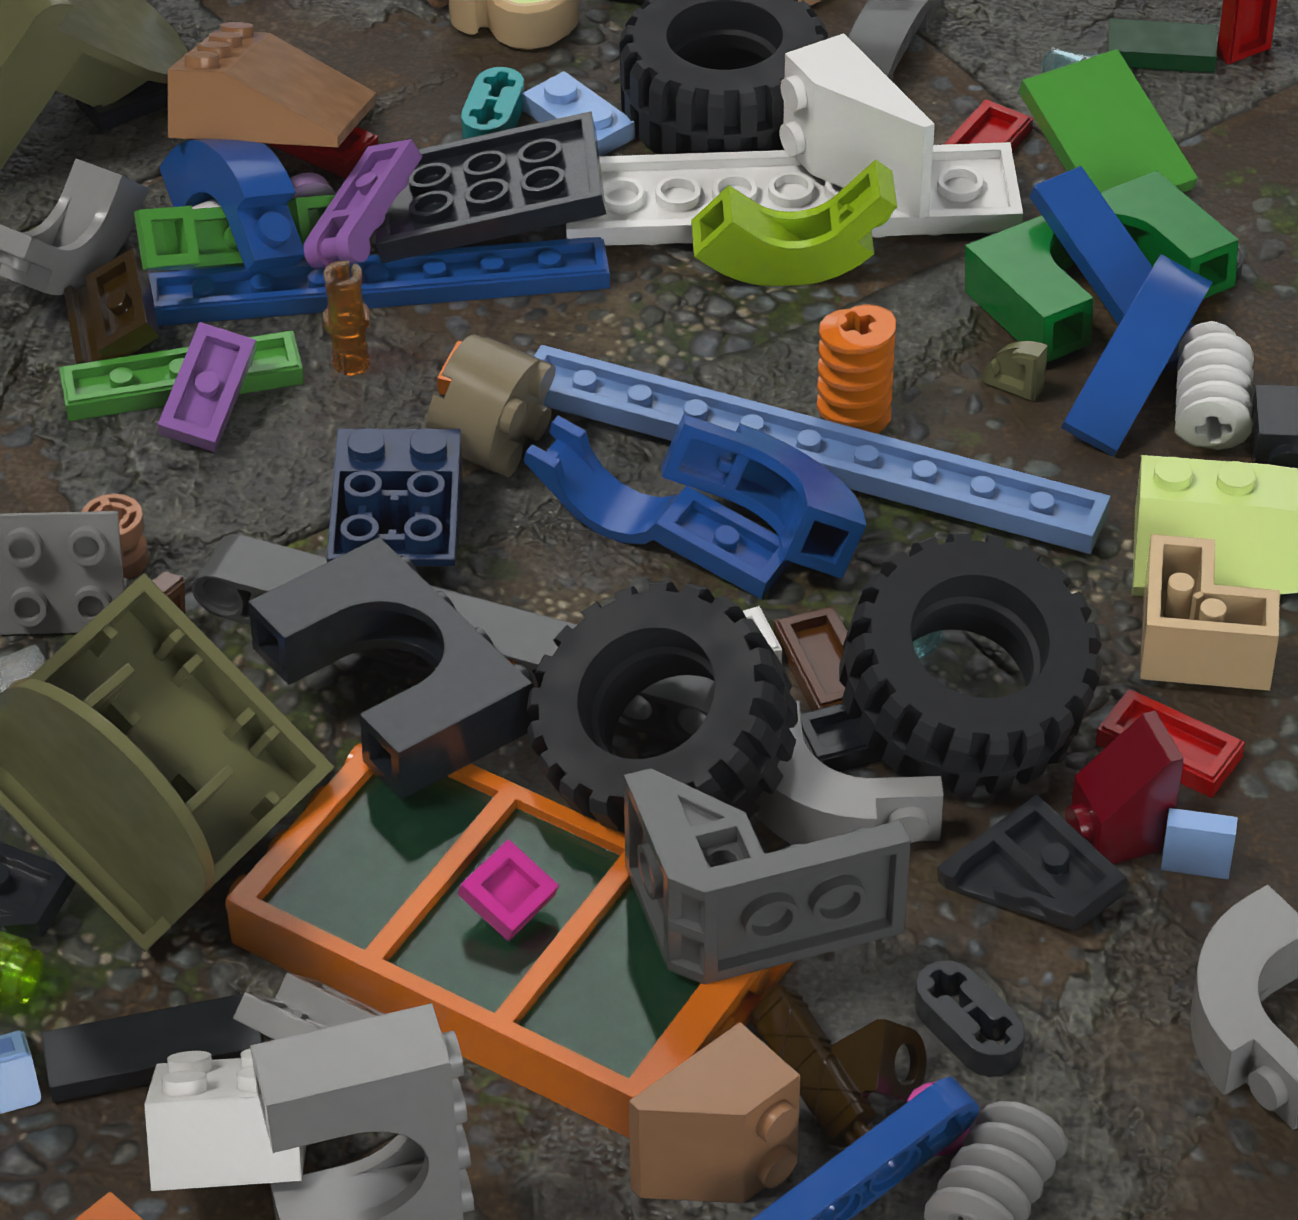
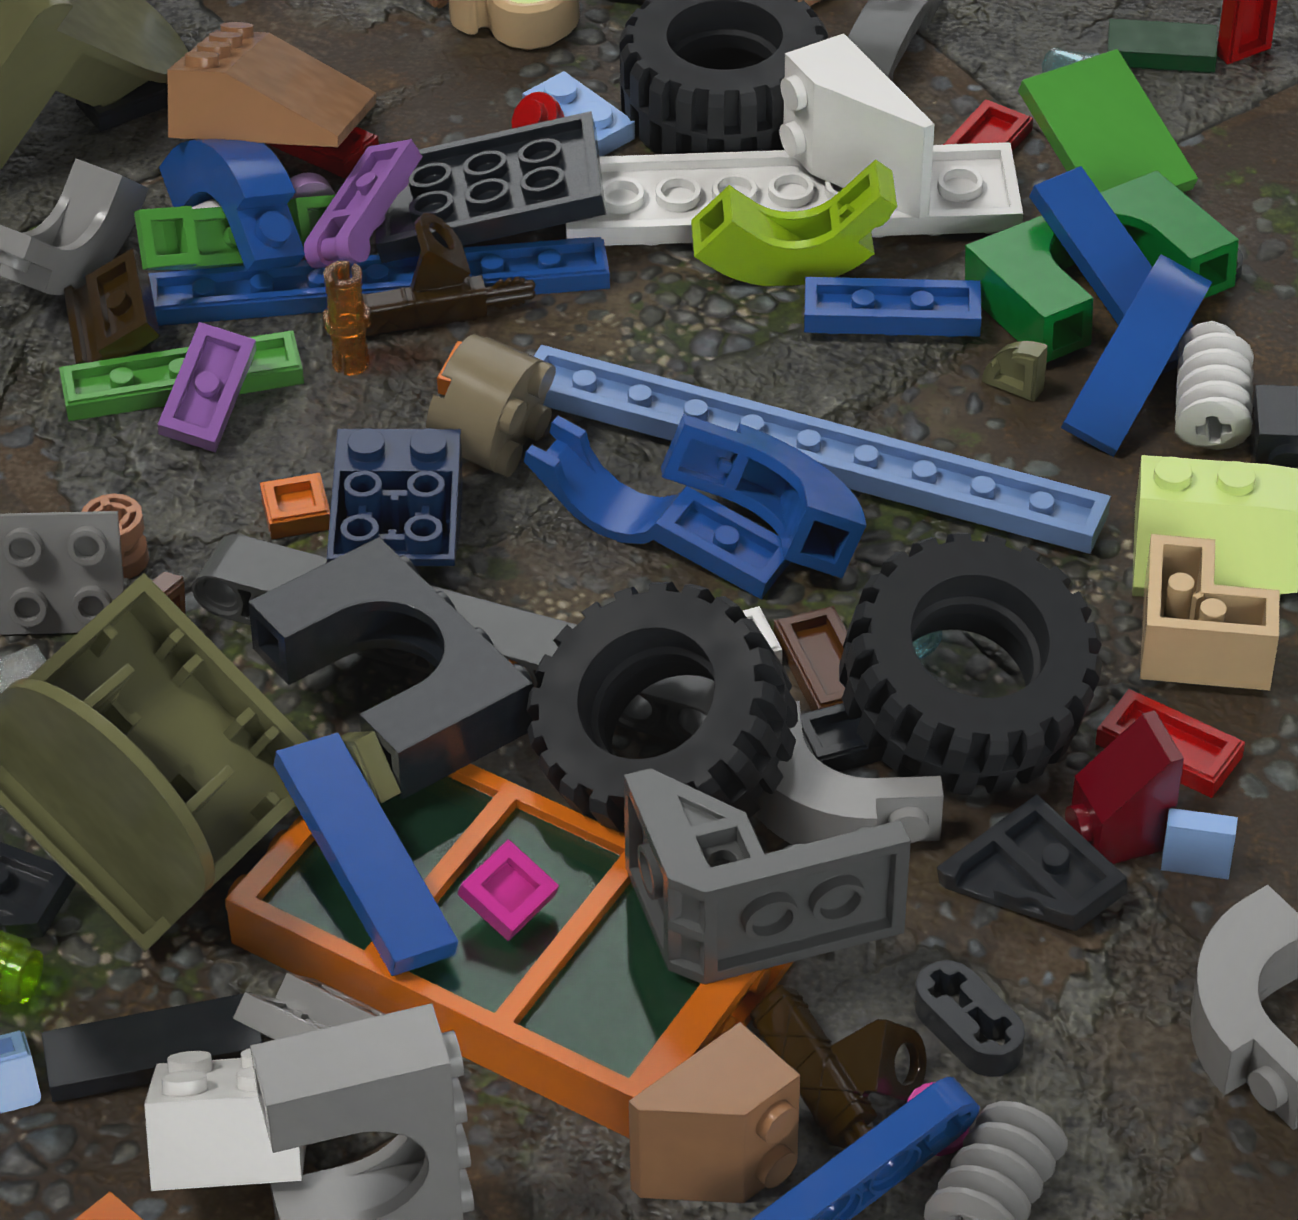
(295, 505): none -> orange tile
(365, 854): none -> blue tile
(372, 763): none -> olive tile
(441, 288): none -> dark brown piece
(485, 105): teal beam -> none
(535, 109): none -> red plate
(857, 367): orange piece -> none
(892, 306): none -> blue plate

